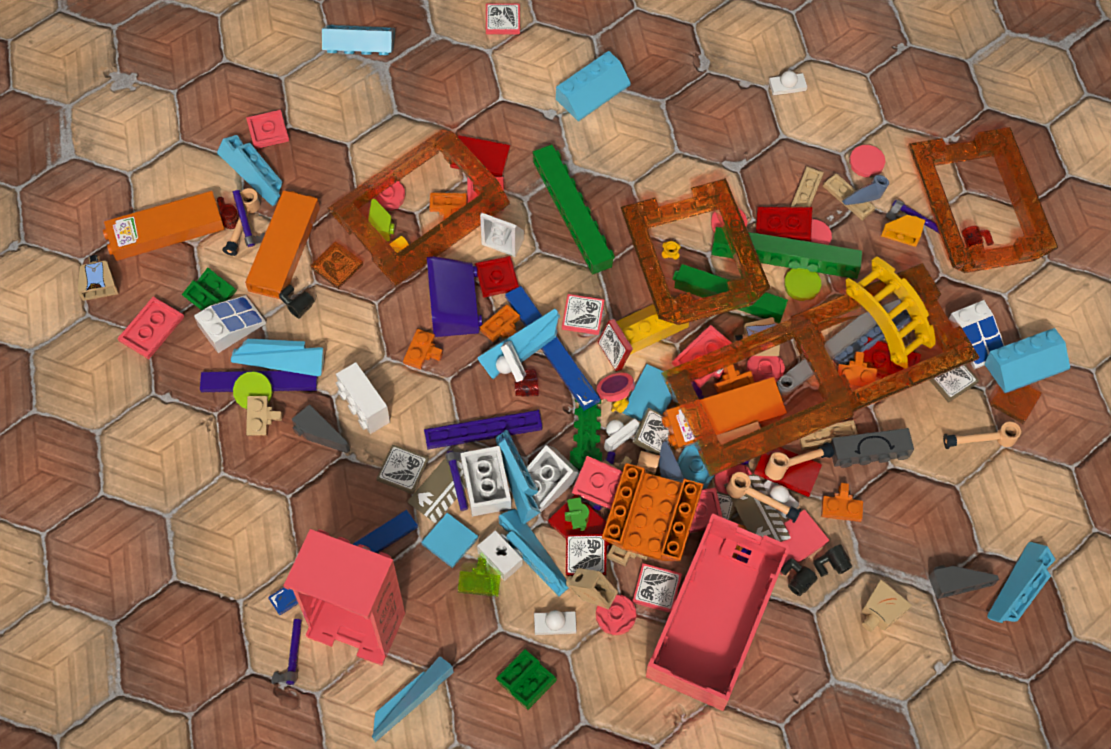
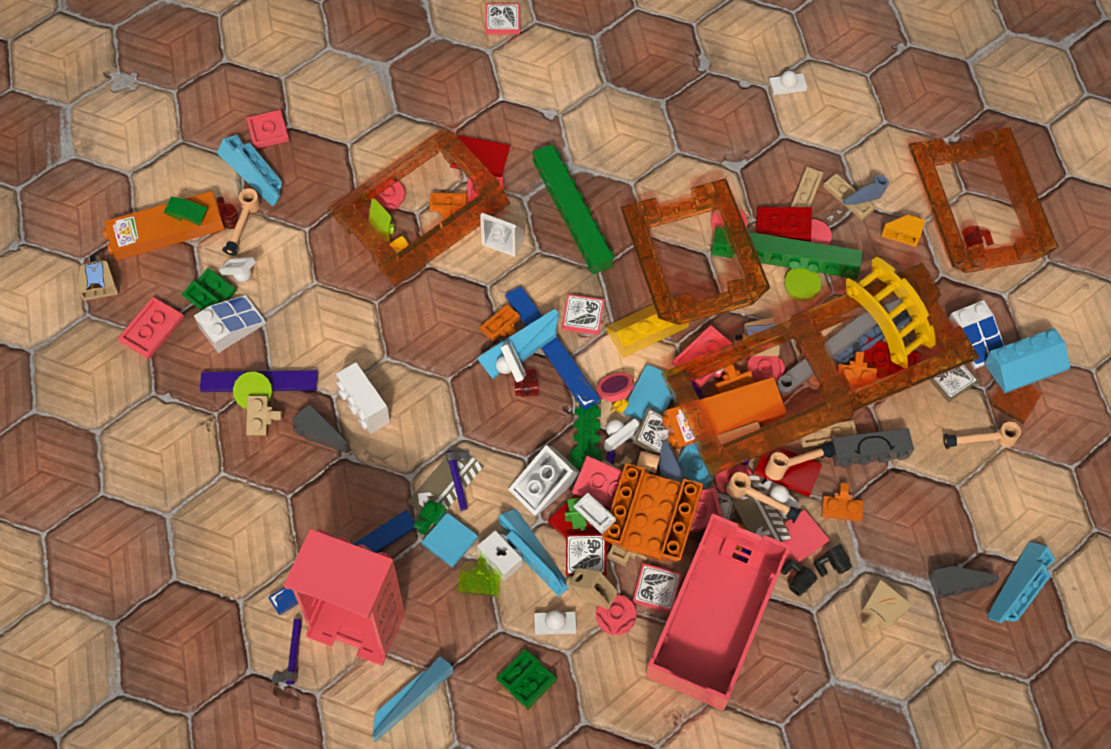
(185, 209): none -> green slope
(238, 268): none -> white tile
(249, 239): dark purple piece -> none
(280, 355): medium azure wedge -> none
(282, 244): orange brick -> none
(299, 304): pearl dark grey piece -> none
(336, 265): clear orange tile -> none
(358, 38): medium azure slope -> none
(402, 469): tile -> none
(422, 349): orange hinge -> none
(430, 514): none -> green plate
(453, 297): dark purple windscreen -> none
(482, 429): dark purple tile -> none
(485, 481): white brick -> none
(496, 276): red tile -> none
(519, 478): medium azure wedge -> none
(592, 86): medium azure slope -> none
(594, 513): none -> white tile
(615, 345): tile -> none
(675, 247): yellow plate -> none
(706, 284): green brick -> none
(867, 161): coral tile -> none
(898, 206): dark purple piece -> none

